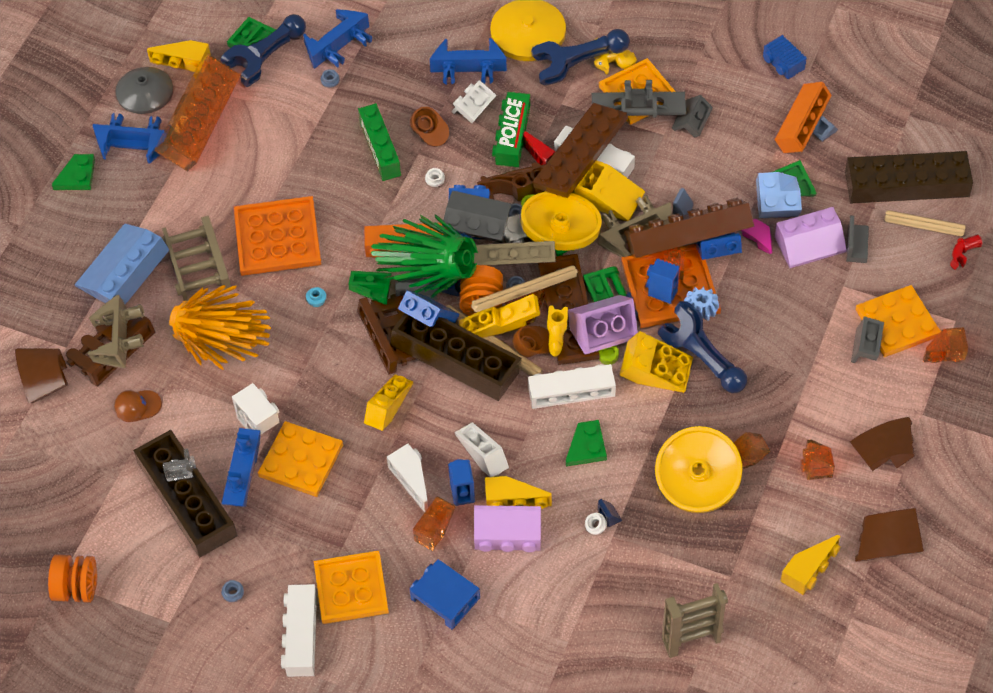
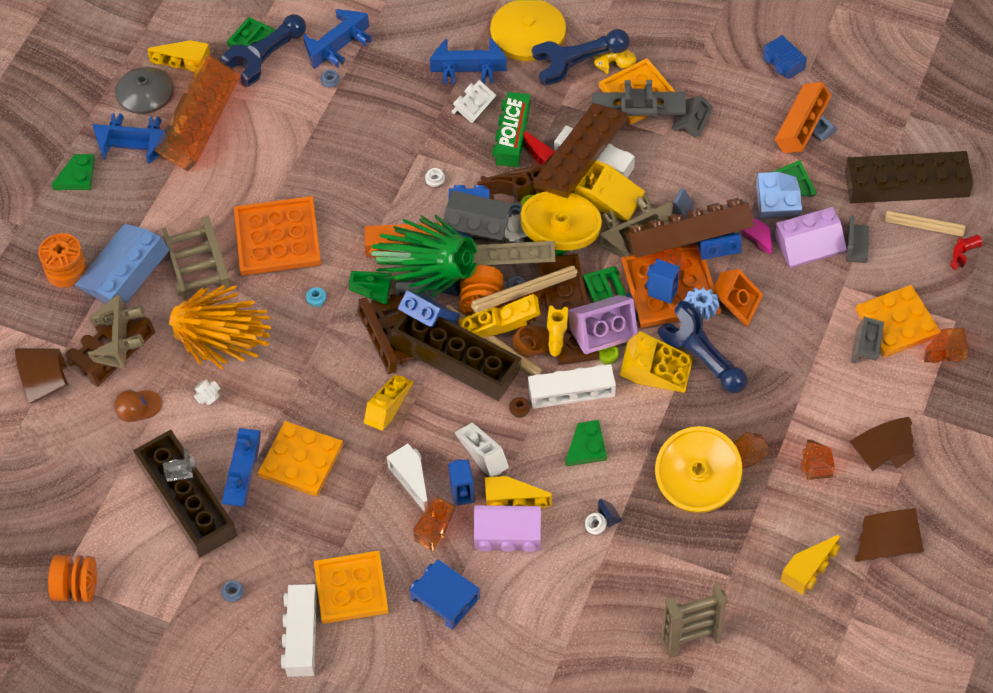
(62, 259): none -> orange wheel
(206, 392): none -> white gear
(254, 409): white brick -> none
(379, 142): green brick -> none
(429, 126): dark orange cap -> none
(522, 411): none -> reddish brown plate
(738, 294): none -> orange slope

